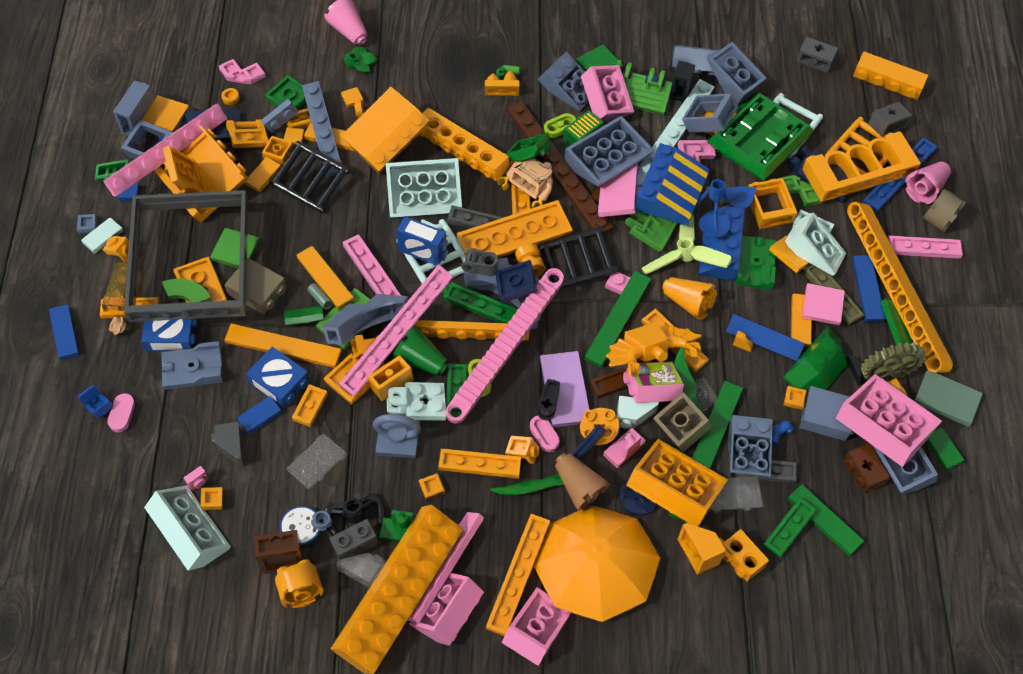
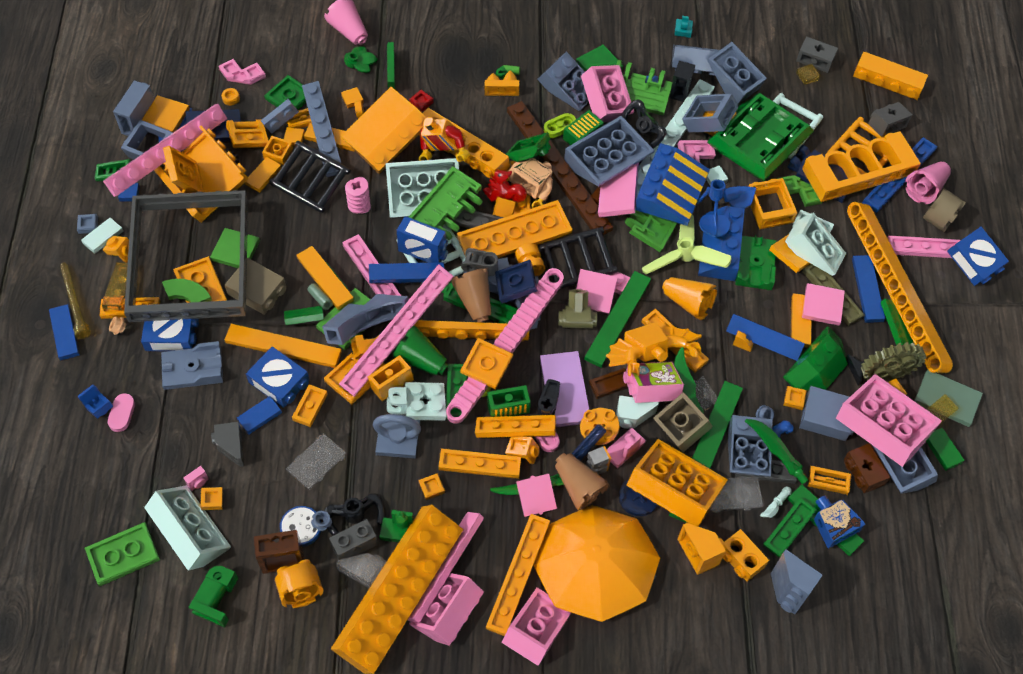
(81, 329): none -> clear yellow piece
(122, 554): none -> bright green tile
(211, 592): none -> green piece
(358, 195): none -> bright pink piece
(390, 65): none -> green tile
(401, 272): none -> blue tile
(421, 100): none -> red tile
(441, 136): none -> torso
(448, 200): none -> bright green hinge
(474, 293): none -> medium nougat cone
(486, 363): none -> light orange tile
(501, 188): none -> red animal
(503, 207): none -> light orange tile
(508, 401): none -> green brick
(515, 426): none -> light orange plate
(536, 495): none -> bright pink piece
(577, 312): none -> olive piece
(599, 288): none -> bright pink tile
(599, 460): none -> flat silver piece
(645, 123): none -> black piece
(683, 27): none -> teal tile
(716, 173): none -> light aqua tile
(765, 412): none -> sand blue plate
(773, 508): none -> light aqua piece
(778, 448): none -> green sword
(793, 581): none -> sand blue slope
(808, 74): none -> clear yellow tile
(829, 487): none -> light orange tile
(836, 521): none -> torso
(943, 408): none -> clear yellow tile
(978, 256): none -> blue brick

